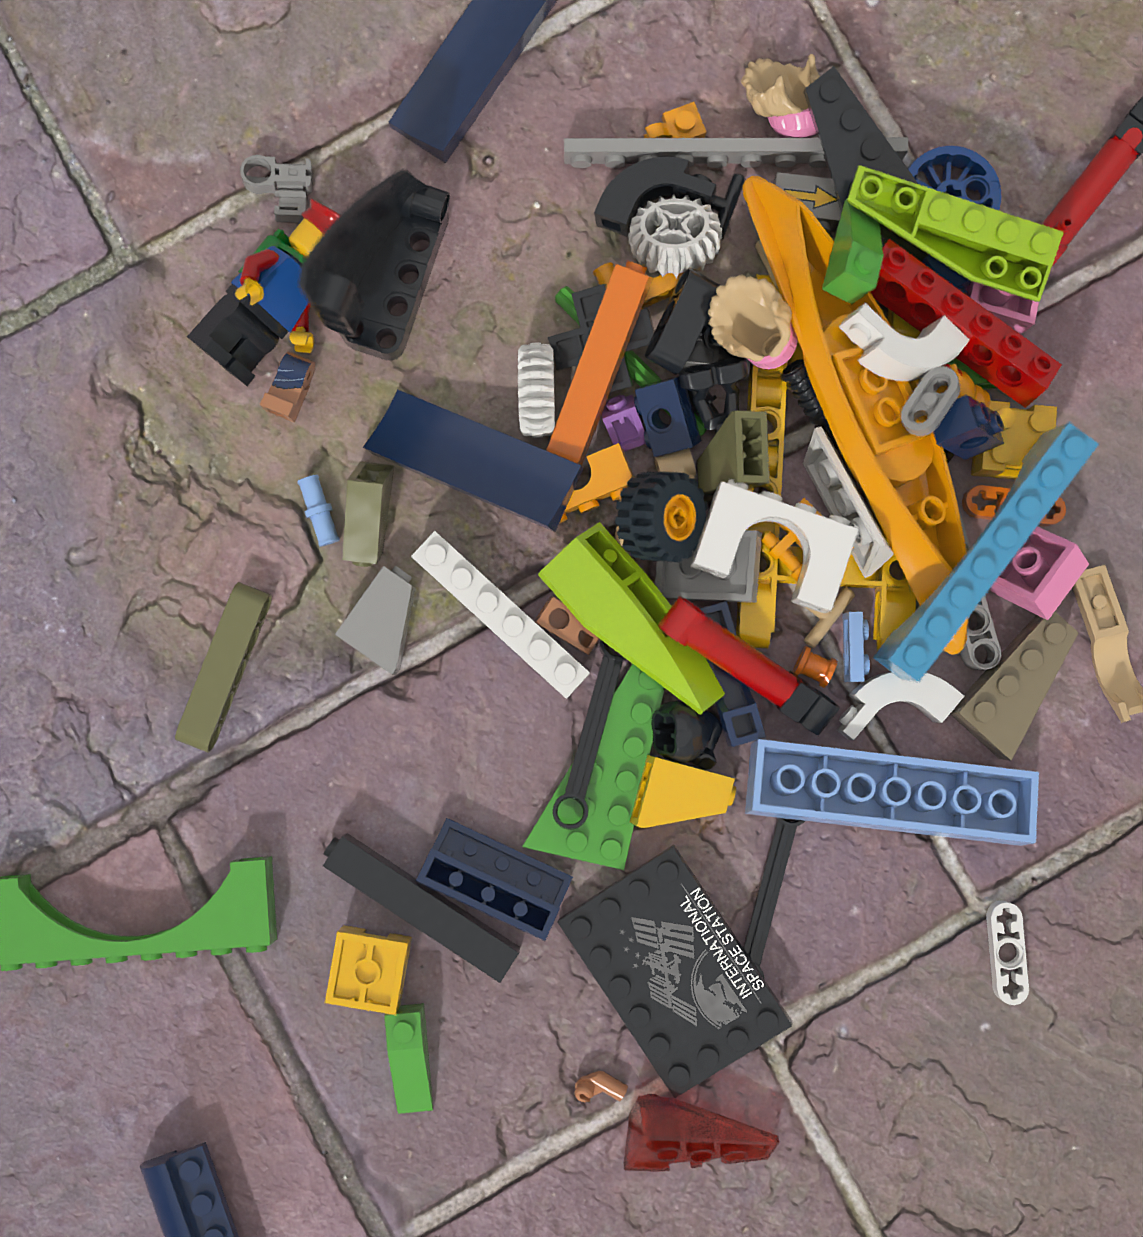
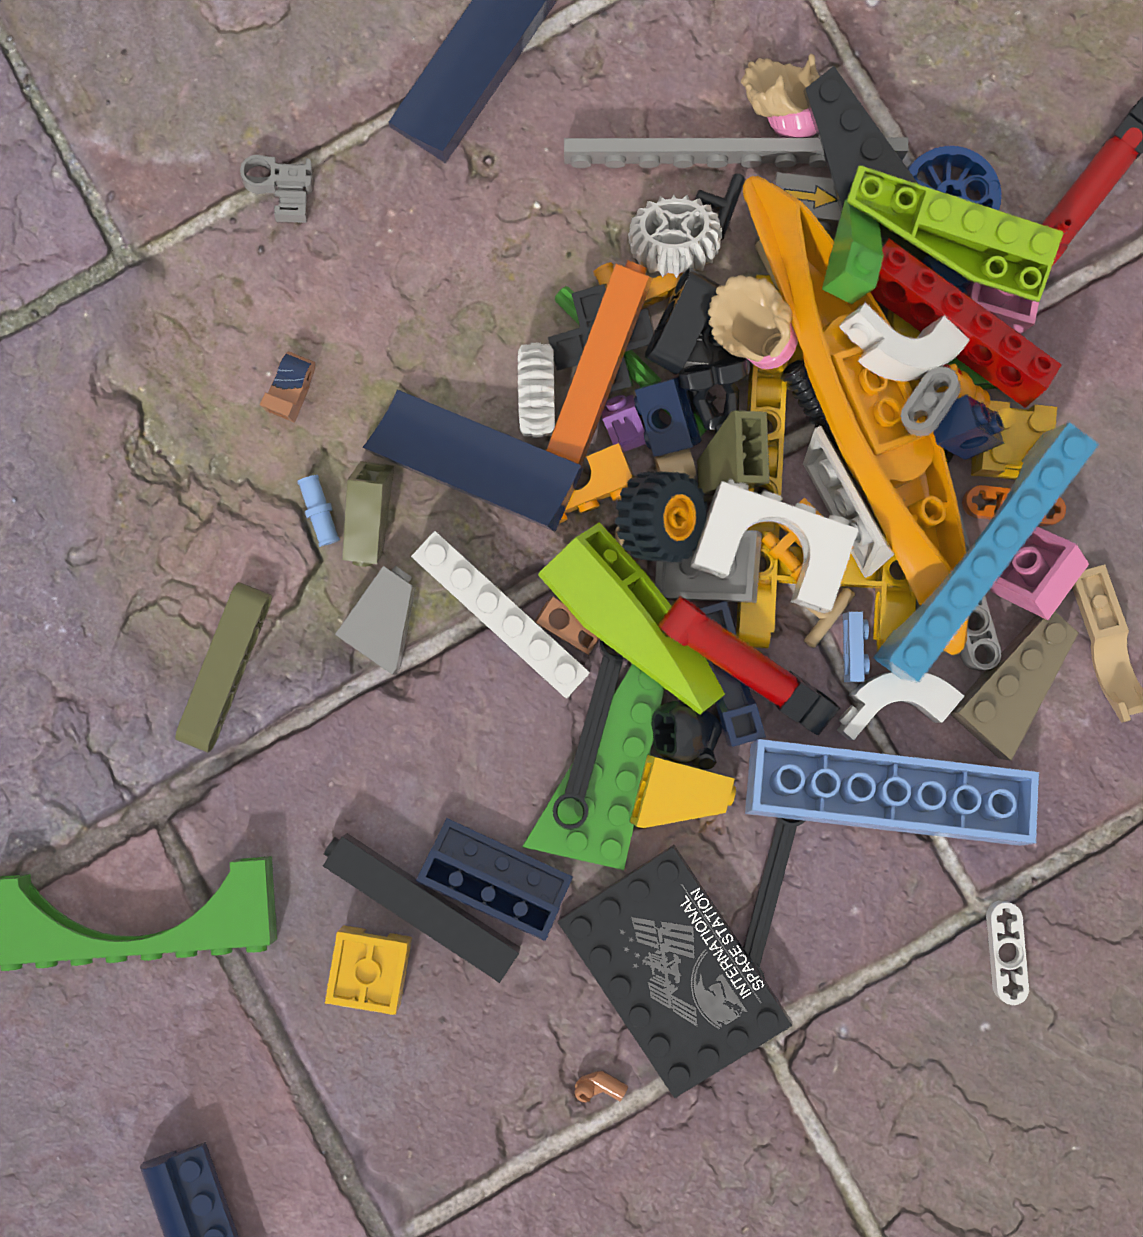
(264, 300): piece -> none
(361, 259): black panel -> none
(409, 1058): bright green slope -> none
(645, 183): black arch -> none
(677, 1132): clear red wedge -> none
(678, 123): light orange plate -> none
(815, 666): orange bush -> none

